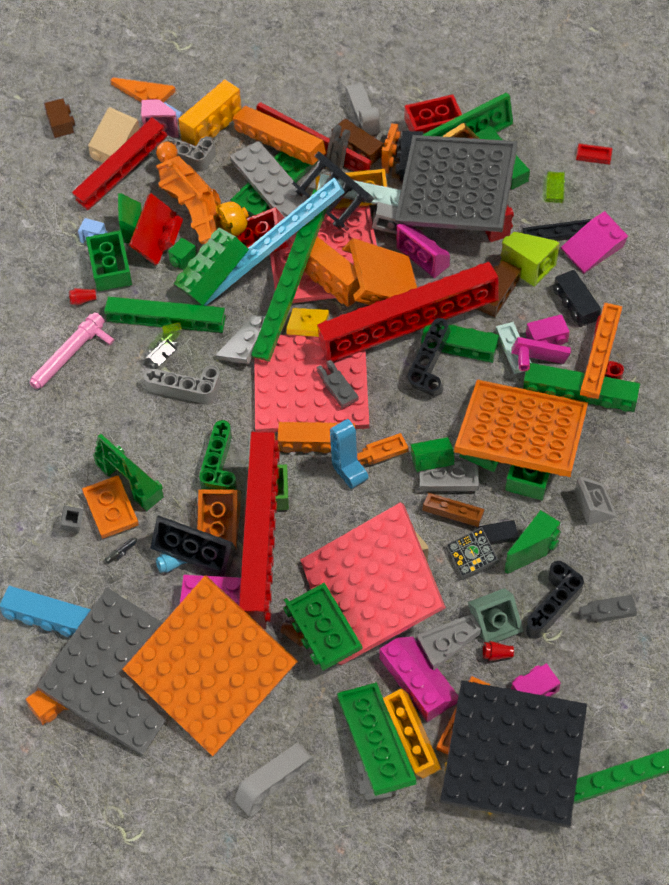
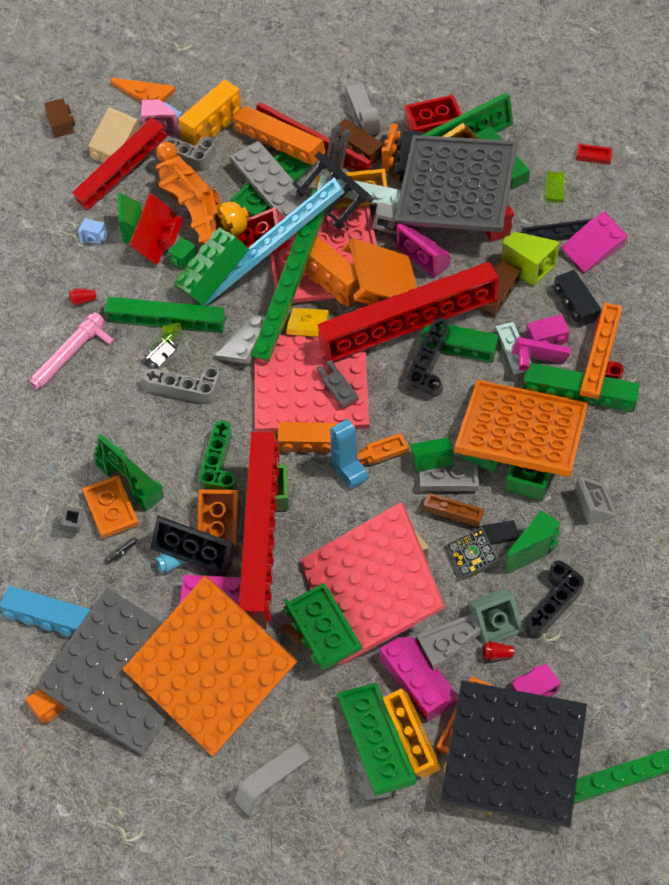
(109, 261): green brick -> none
(609, 609): dark grey hinge -> none

